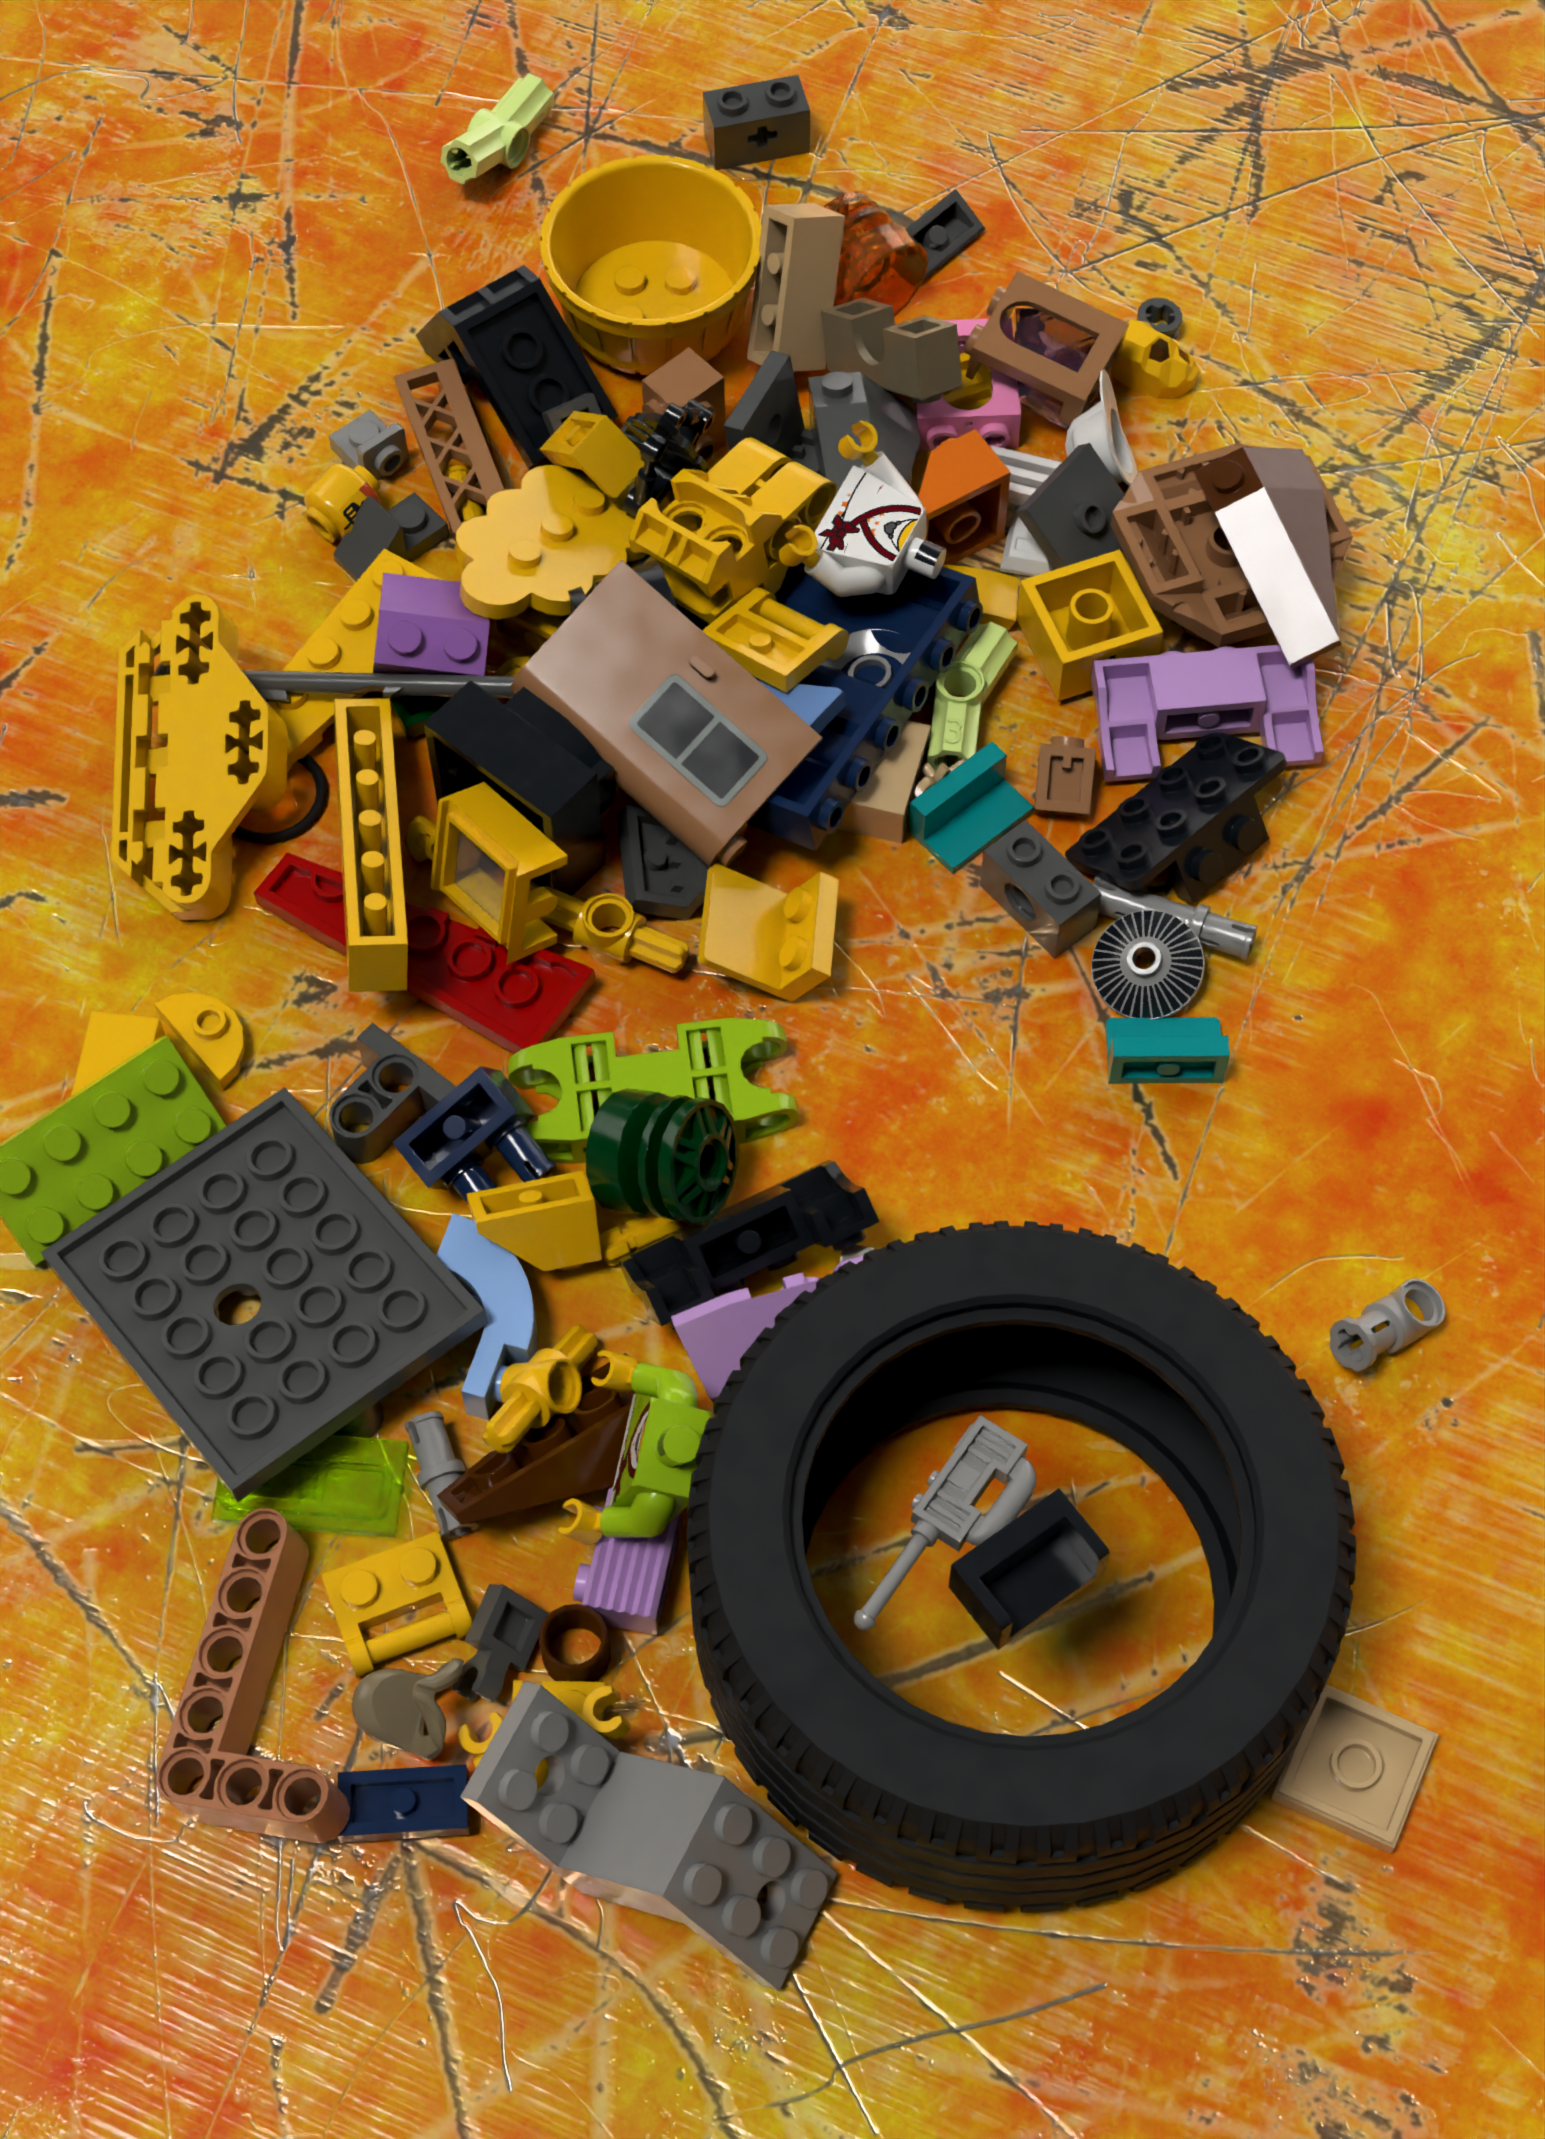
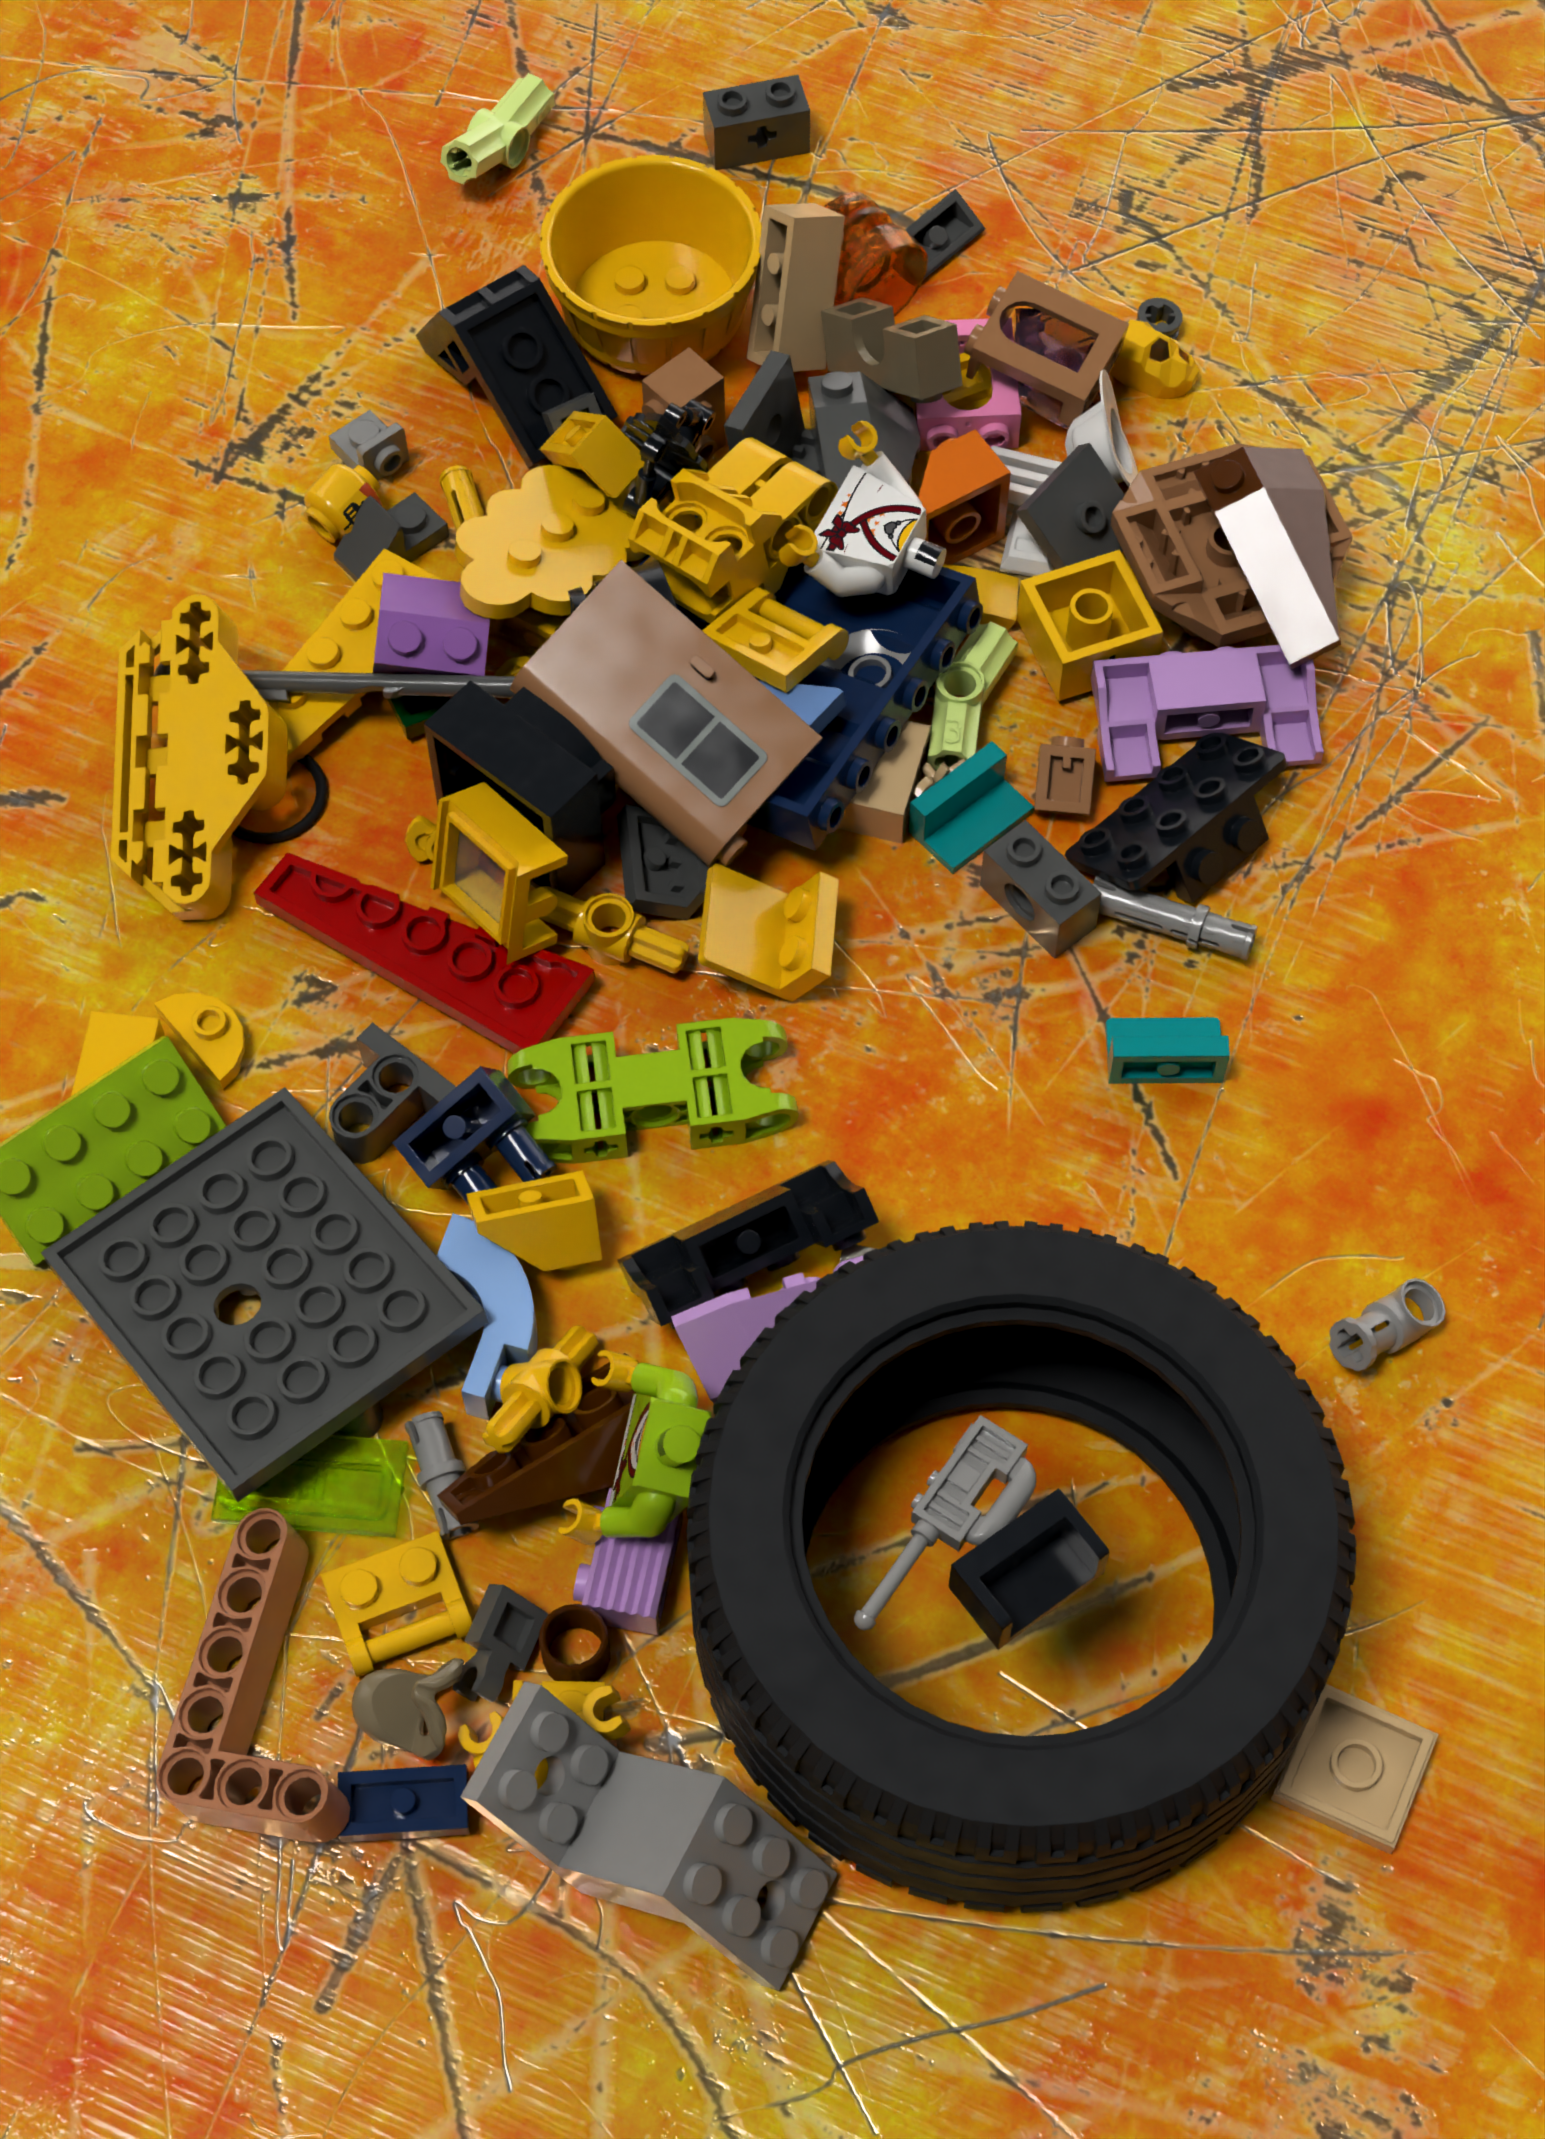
(370, 846): yellow brick -> none
(466, 434): medium nougat fence -> none
(638, 1234): yellow axle -> none
(662, 1155): dark green wheel -> none
(1163, 986): dish -> none

